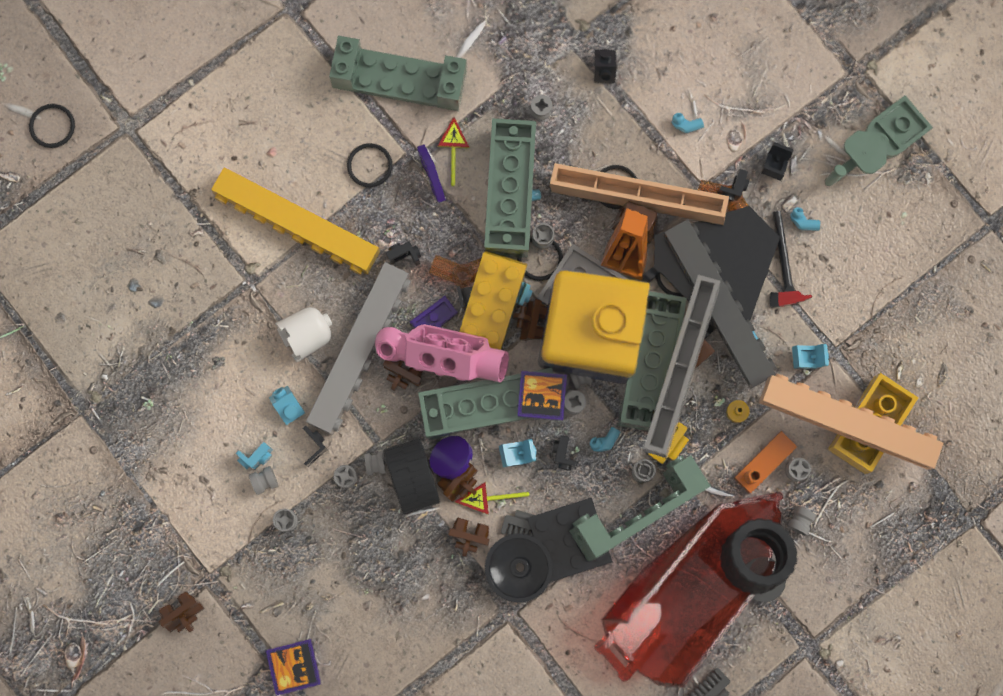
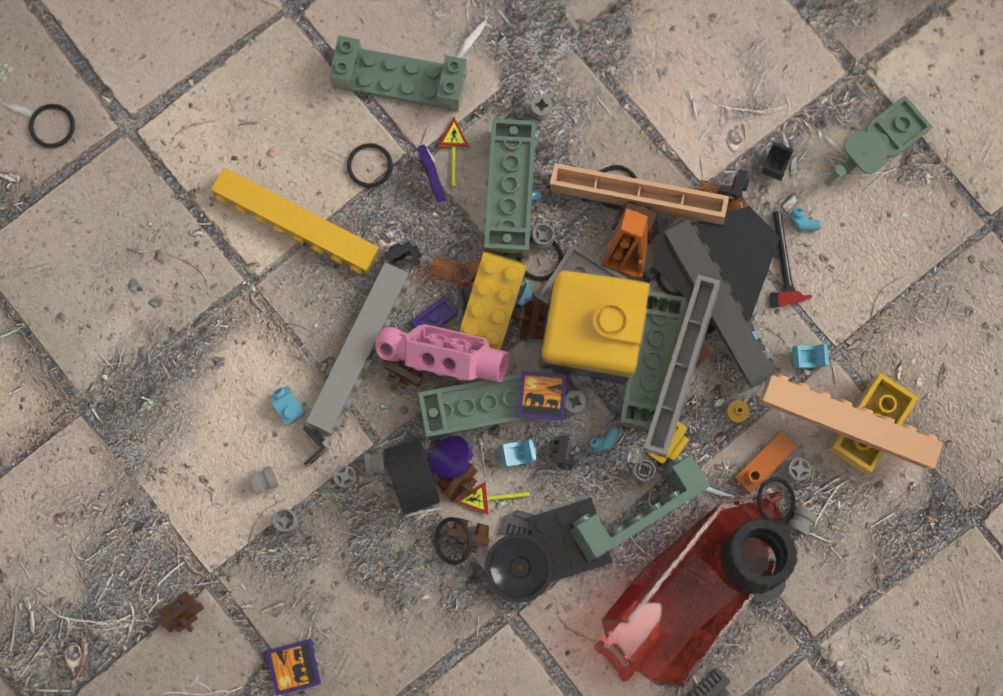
(260, 456): medium azure bracket -> none
(305, 332): white cylinder -> none
(436, 542): none -> black tyre
(605, 66): black bracket -> none
(684, 125): medium azure arm -> none
(759, 497): none -> black tyre

